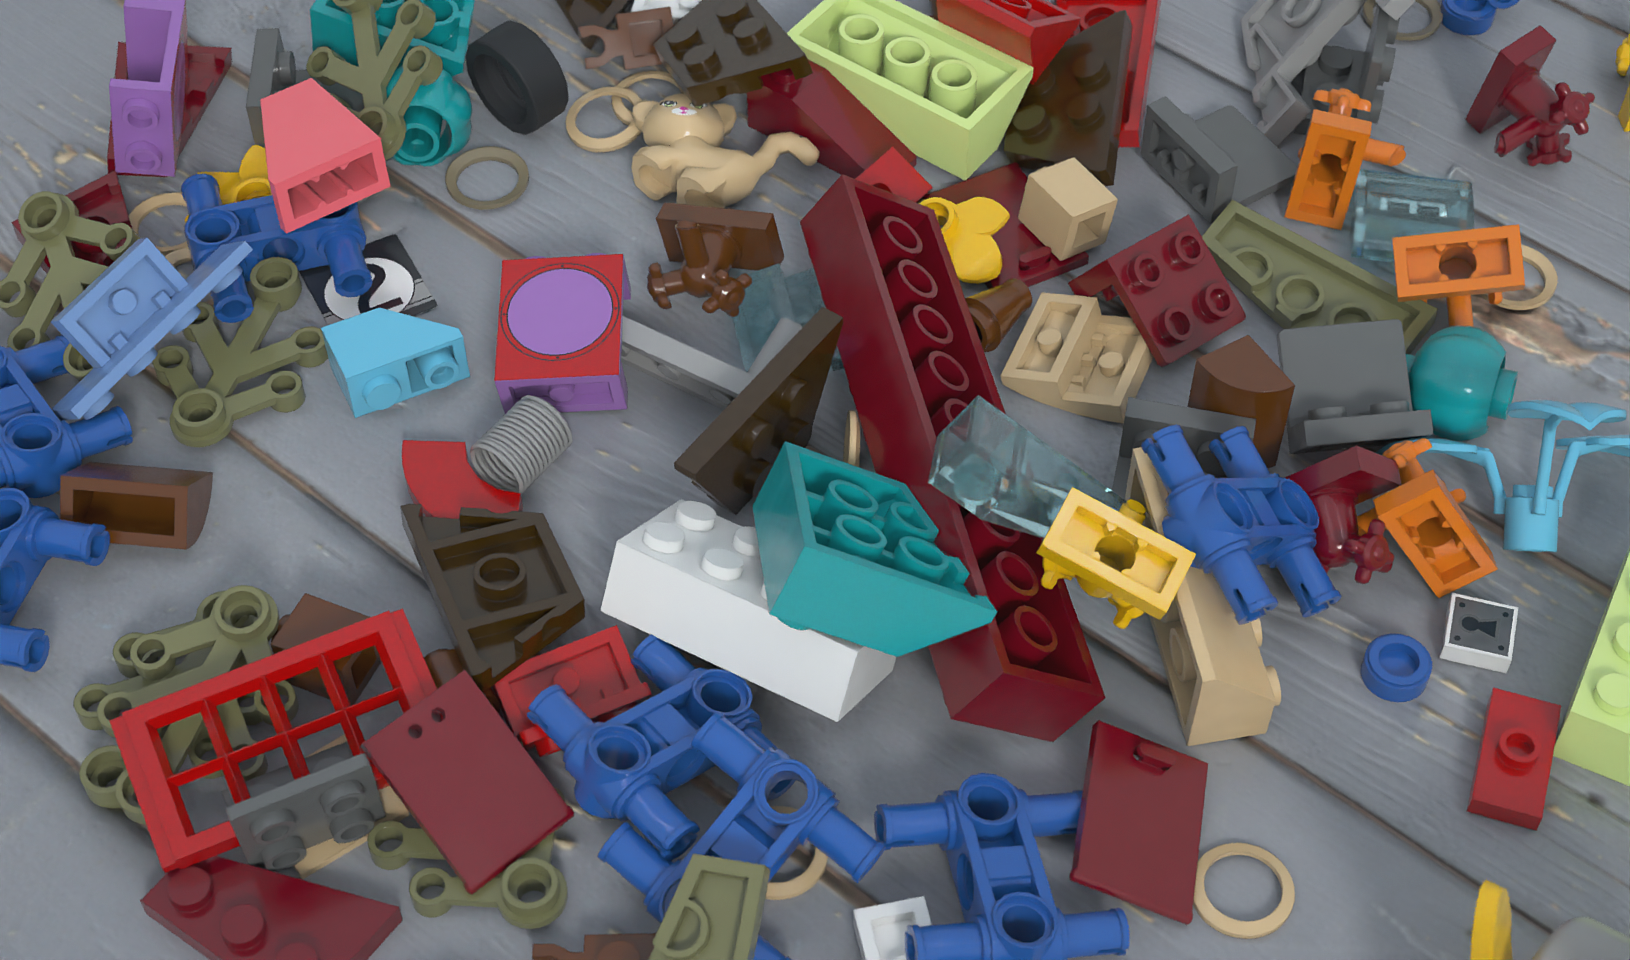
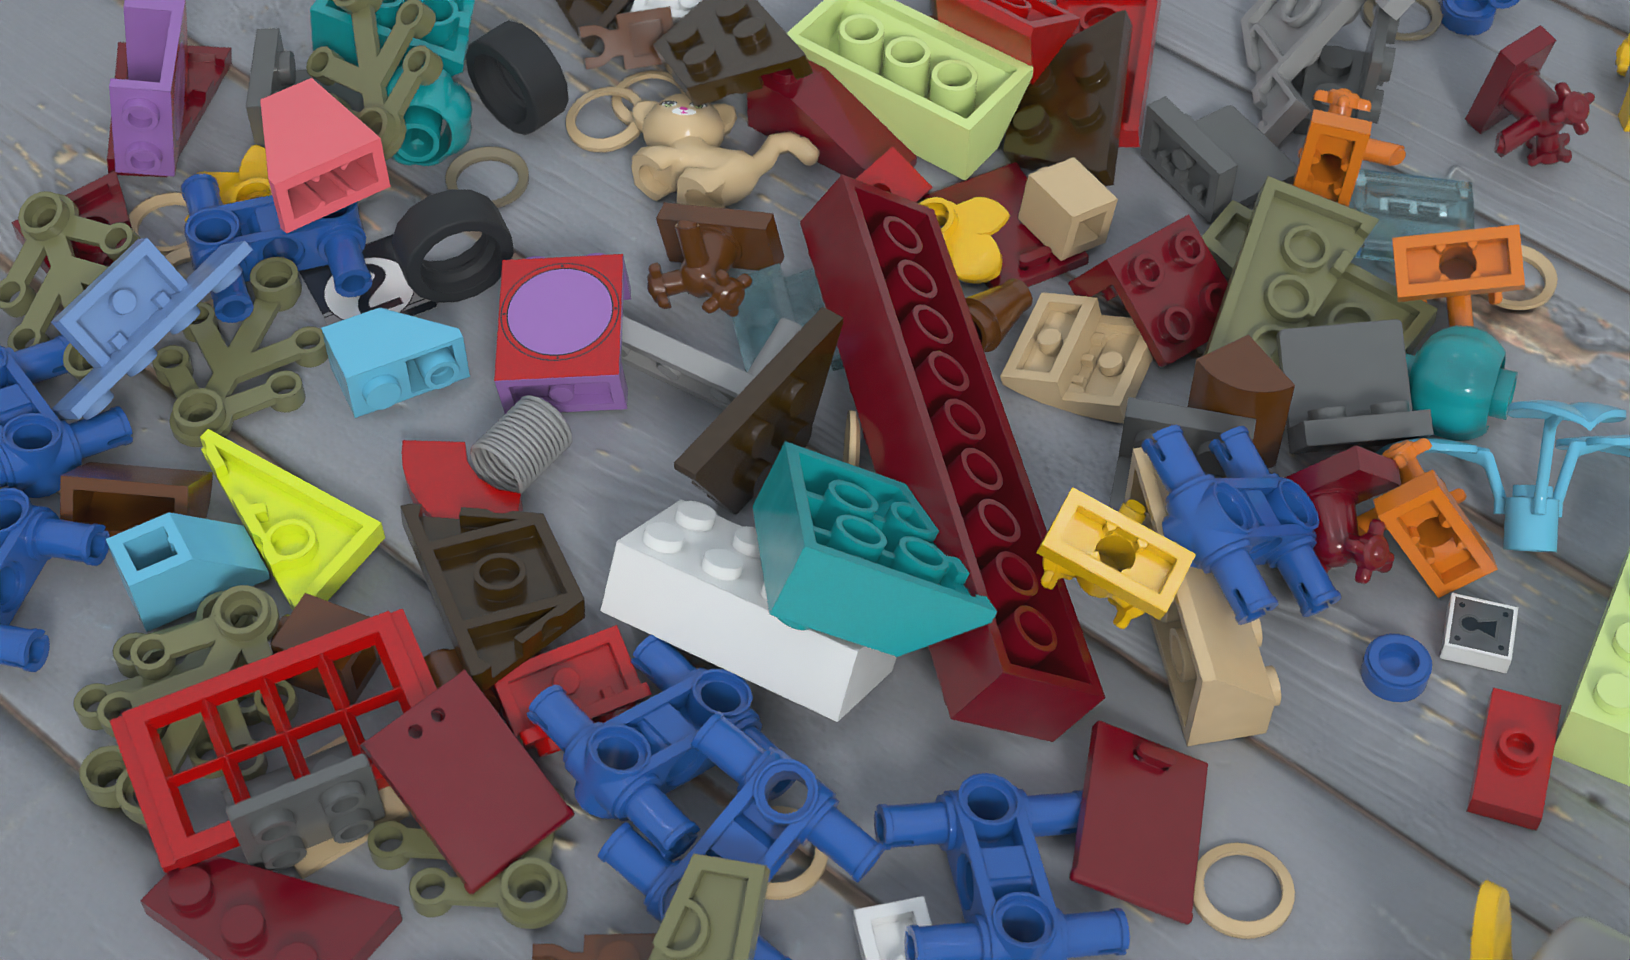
(180, 562): none -> medium azure slope
(298, 529): none -> neon yellow wing
(441, 217): none -> black tyre
(1007, 471): clear light blue slope -> none
(1286, 264): none -> olive wing

